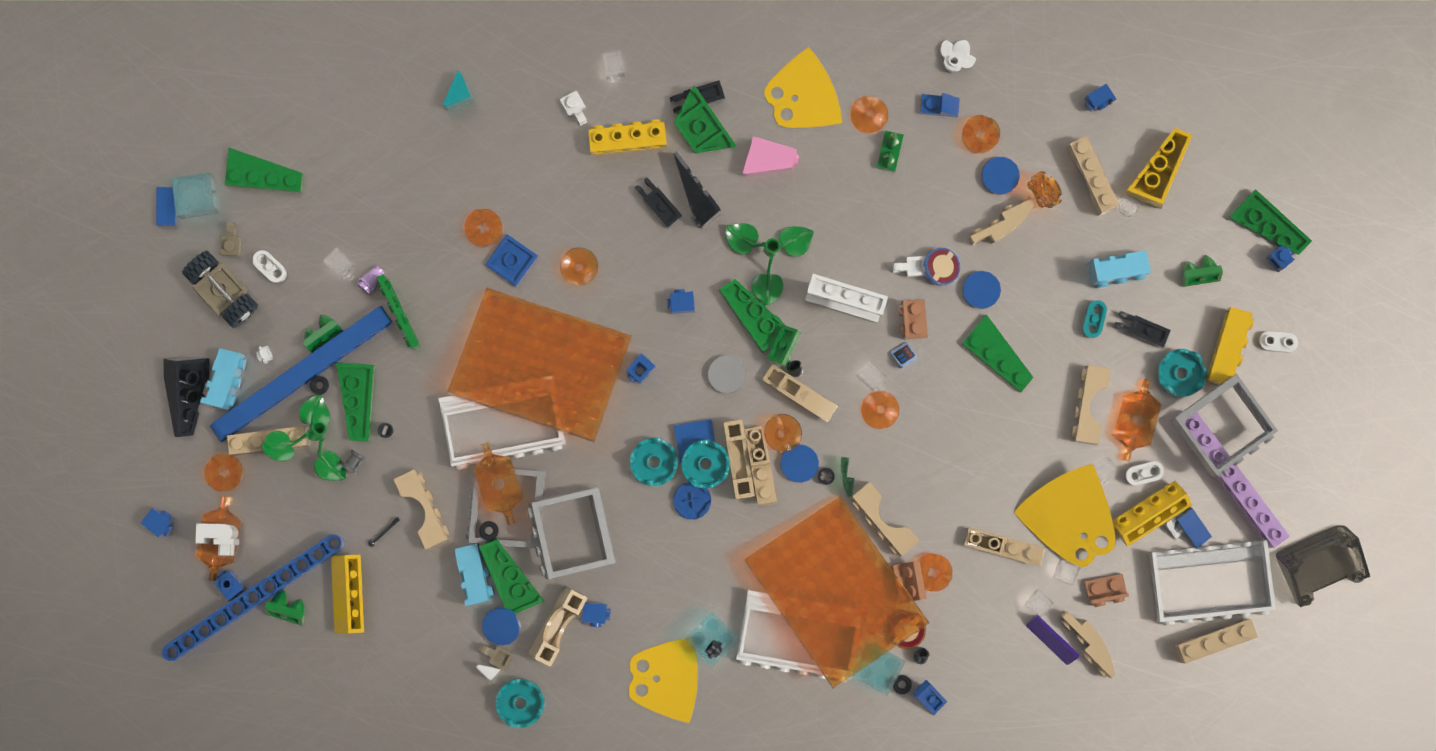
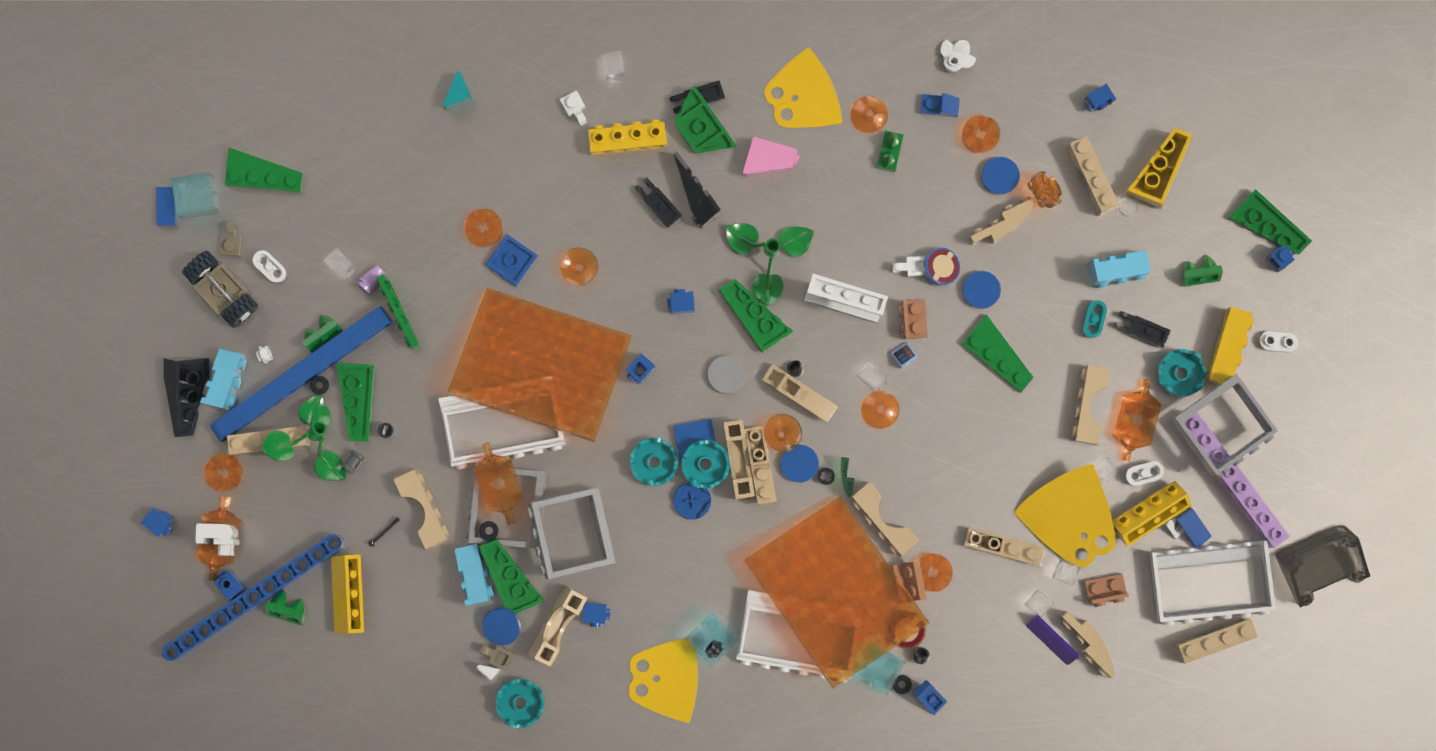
(783, 345): green tile -> none

